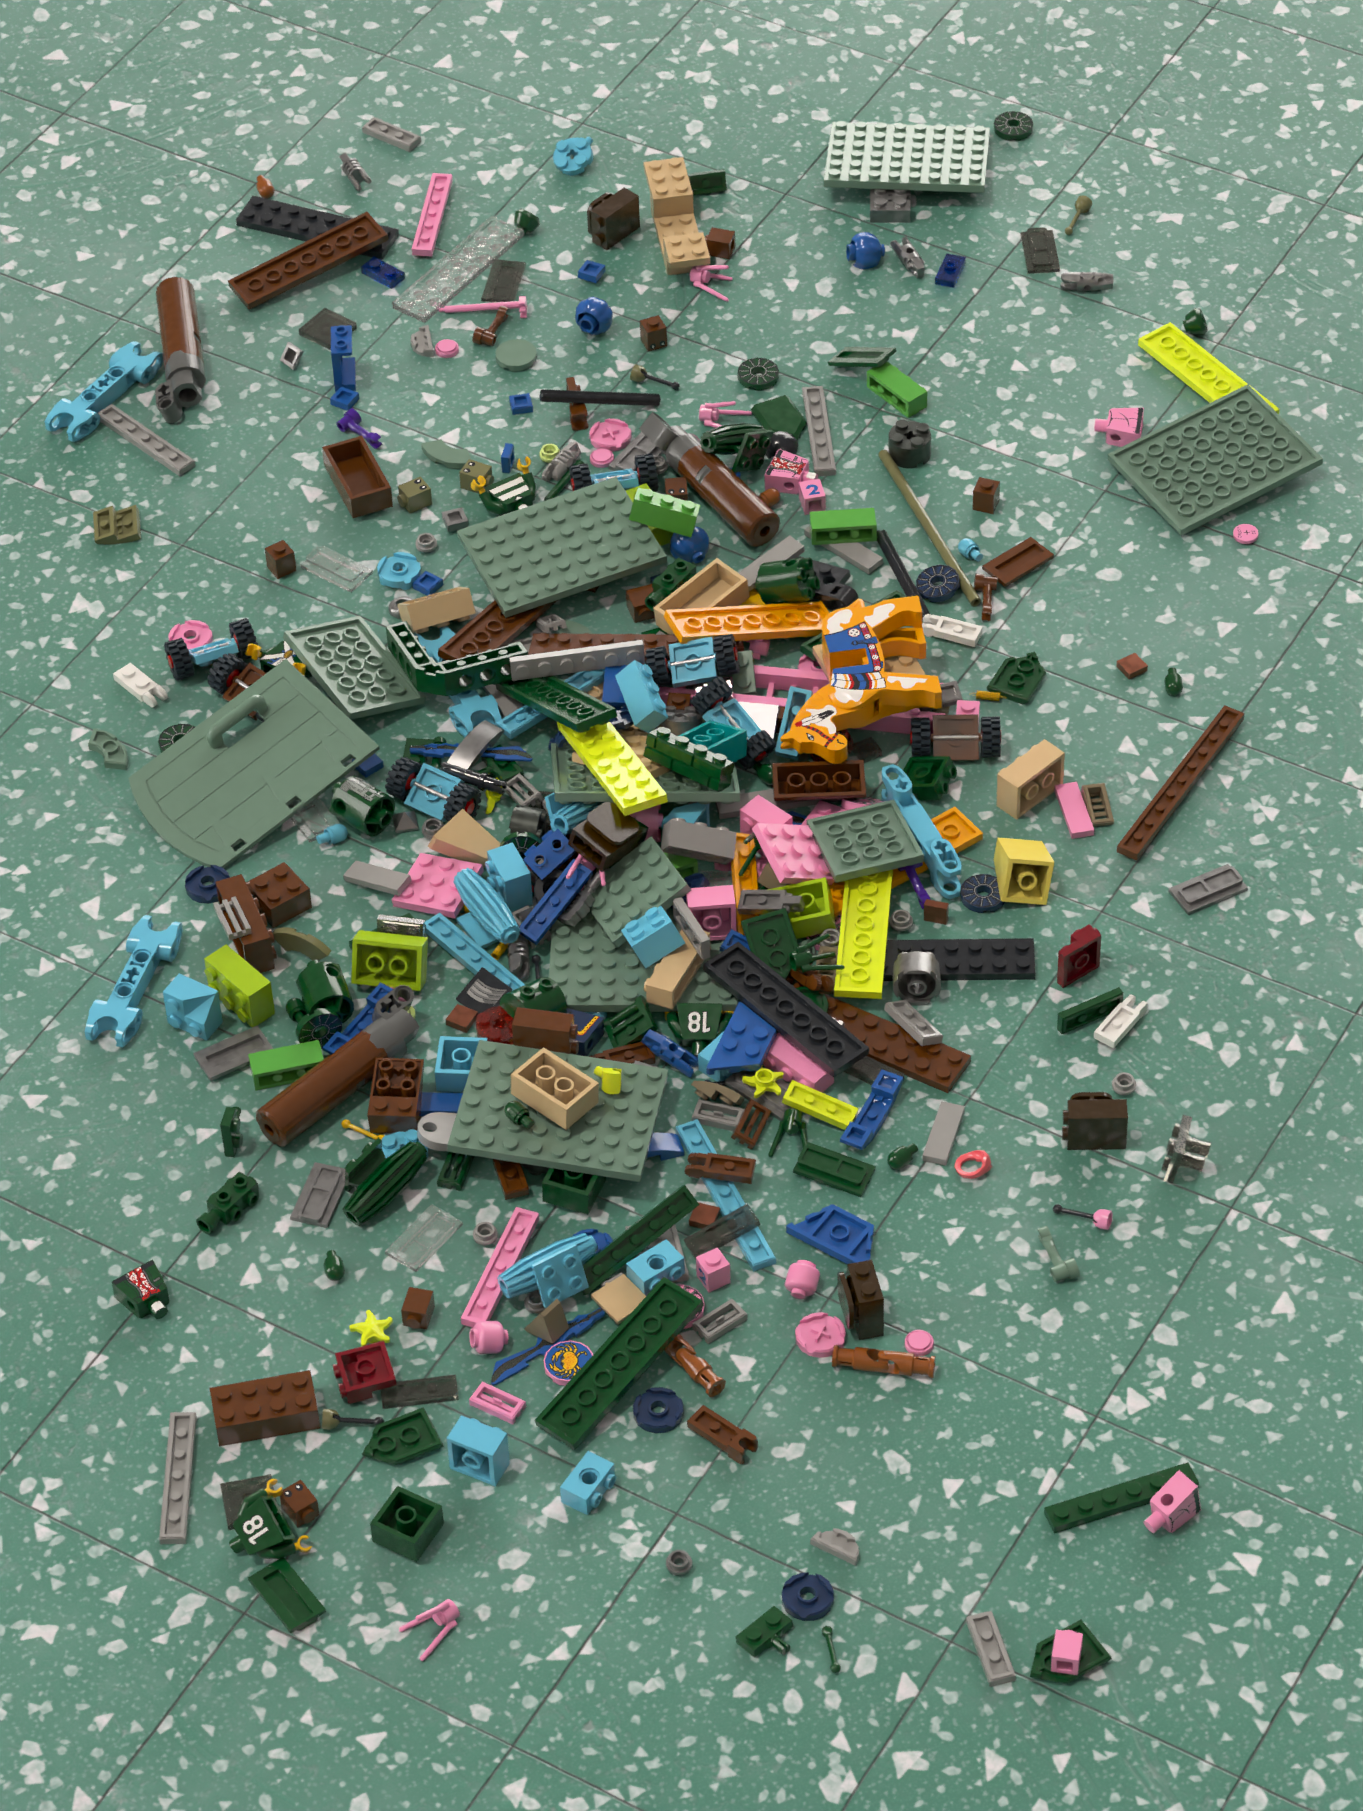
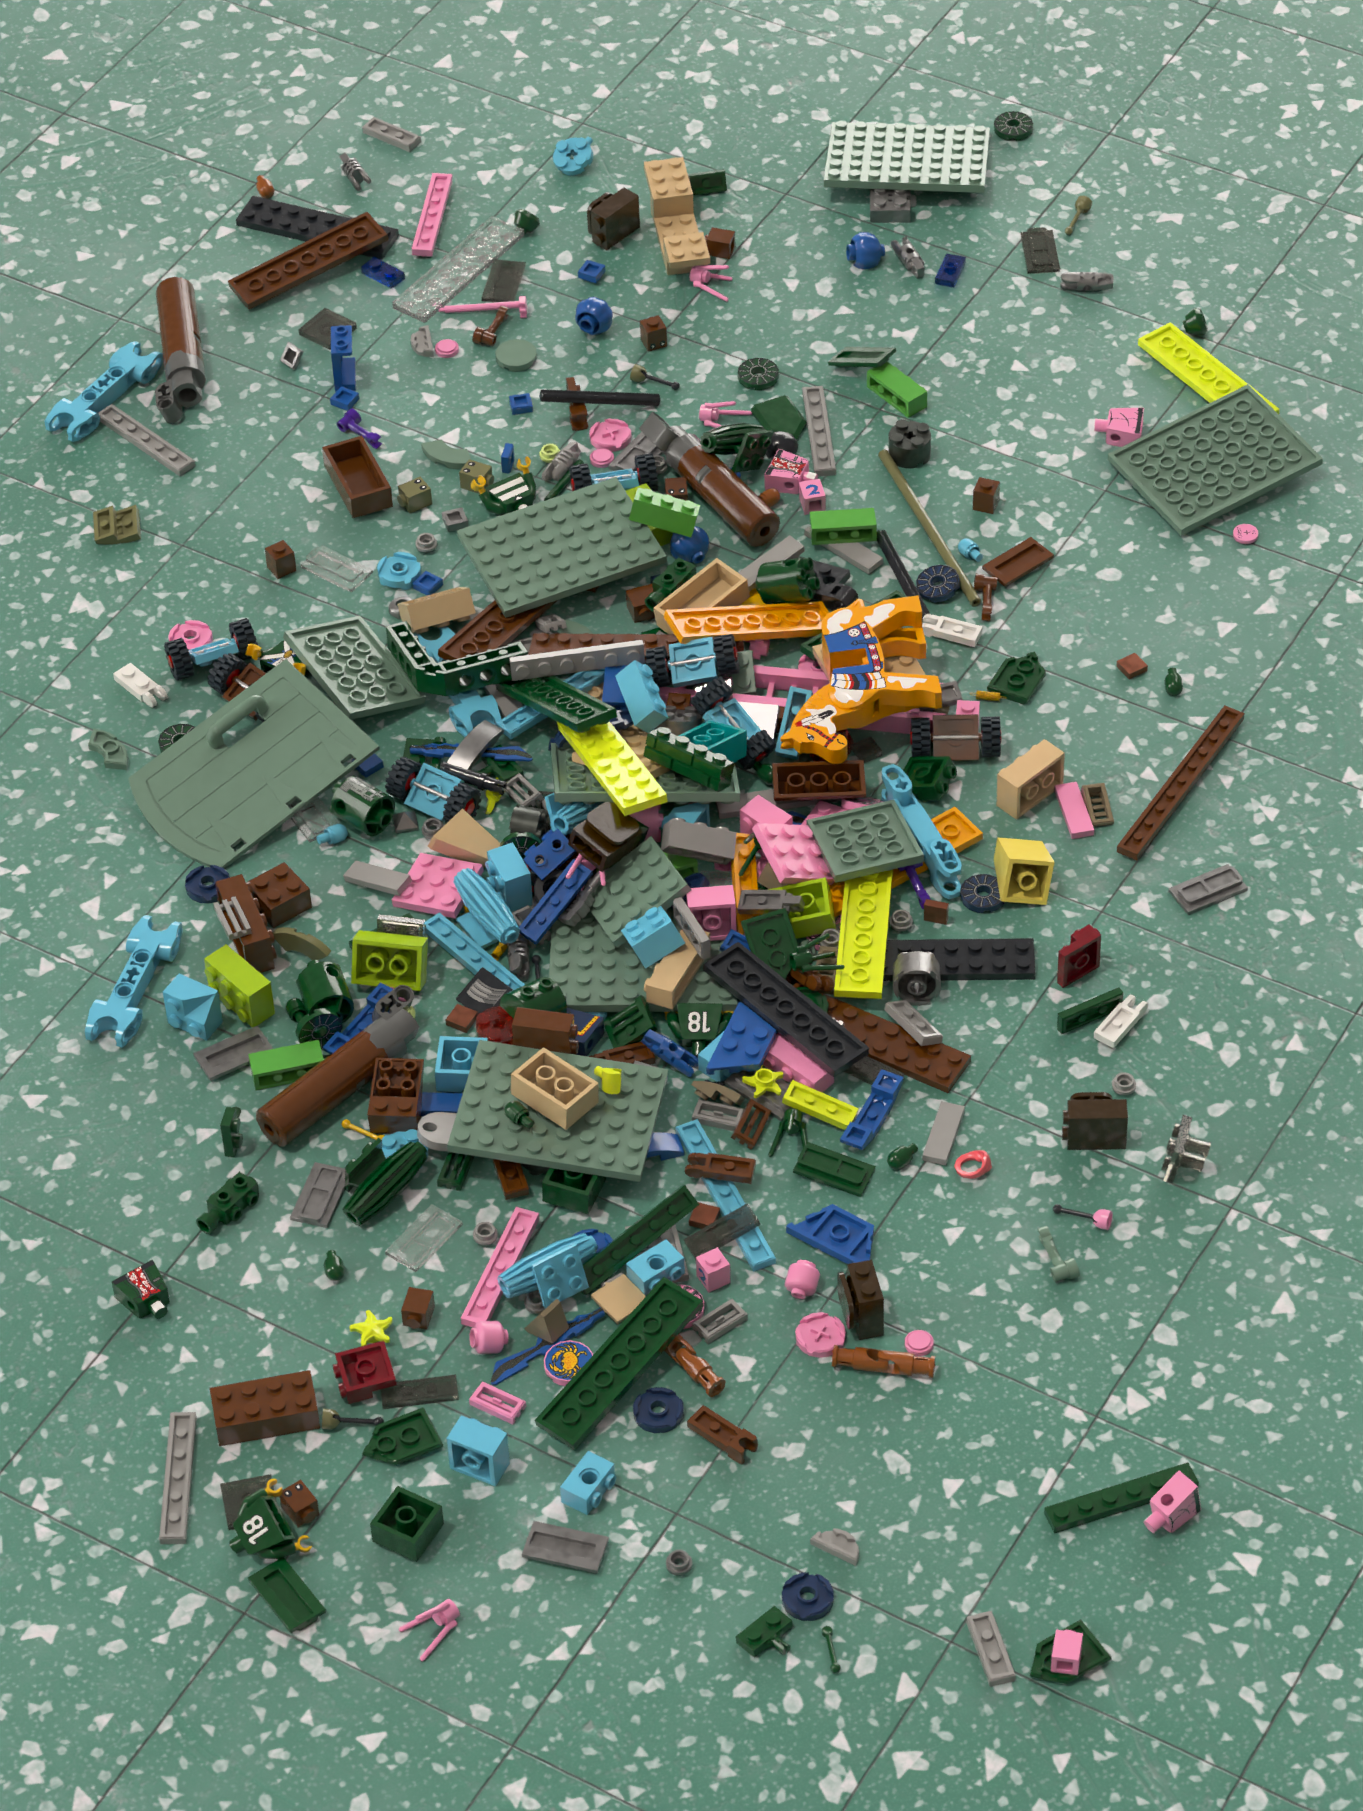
(565, 1547): none -> flat silver piece

